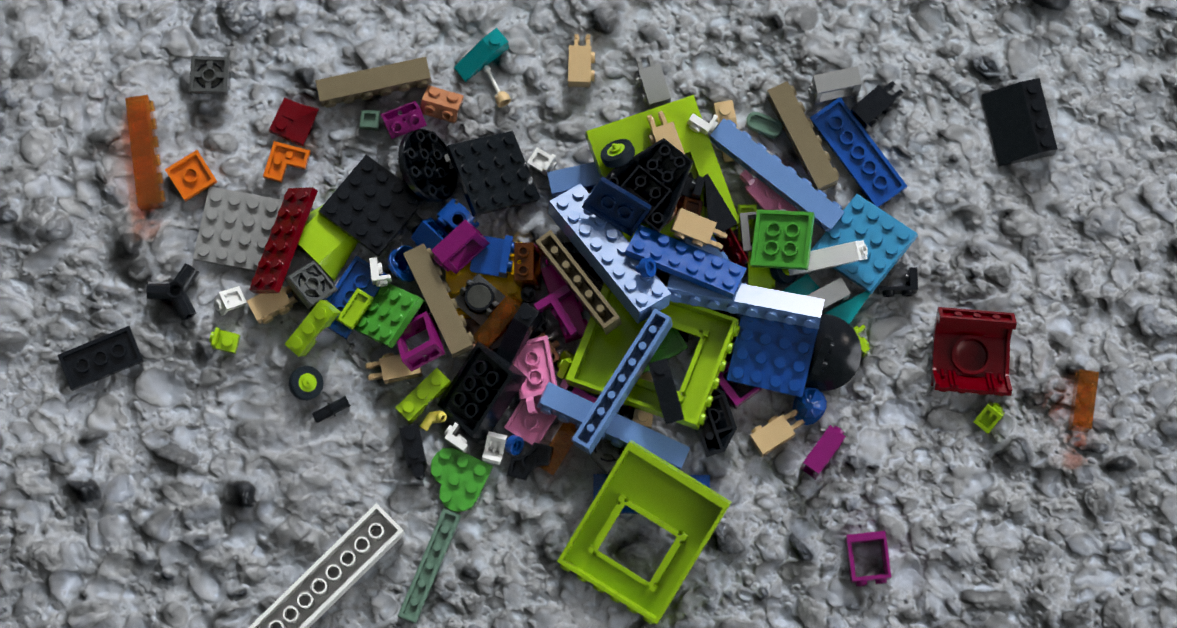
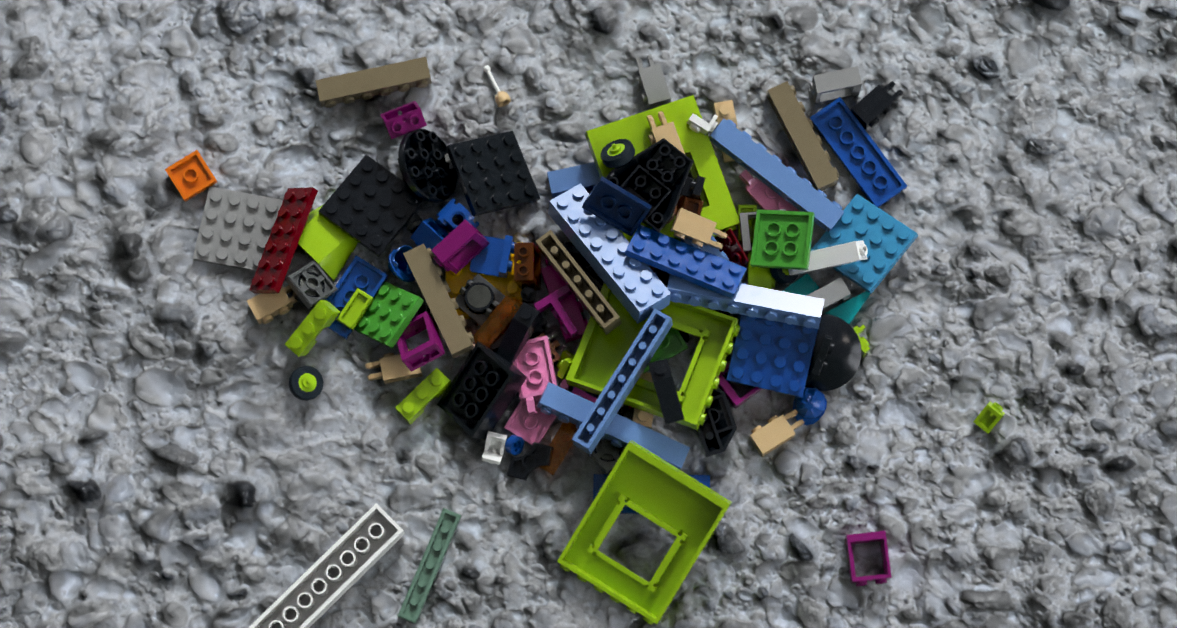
(100, 358): black plate -> none
(144, 152): clear orange brick -> none
(181, 302): black piece -> none
(209, 77): dark grey piece -> none
(224, 340): lime bracket -> none
(229, 300): white bracket -> none
(284, 155): orange plate -> none
(294, 121): dark red plate -> none
(331, 409): black axle -> none
(369, 120): sand green tile -> none
(376, 270): white bracket -> none
(414, 449): black hinge -> none
(433, 417): light yellow arm -> none
(441, 104): nougat bracket -> none
(456, 441): white bracket -> none
(460, 478): bright green plate -> none
(482, 54): teal slope -> none
(542, 161): white bracket -> none
(580, 63): tan hinge -> none
(646, 267): blue tile -> none
(715, 207): black slope -> none
(764, 125): sand green tile -> none
(823, 451): magenta window -> none
(910, 279): black bracket -> none
(972, 351): dark red panel -> none
(1019, 122): black slope -> none
(1083, 400): clear orange brick -> none

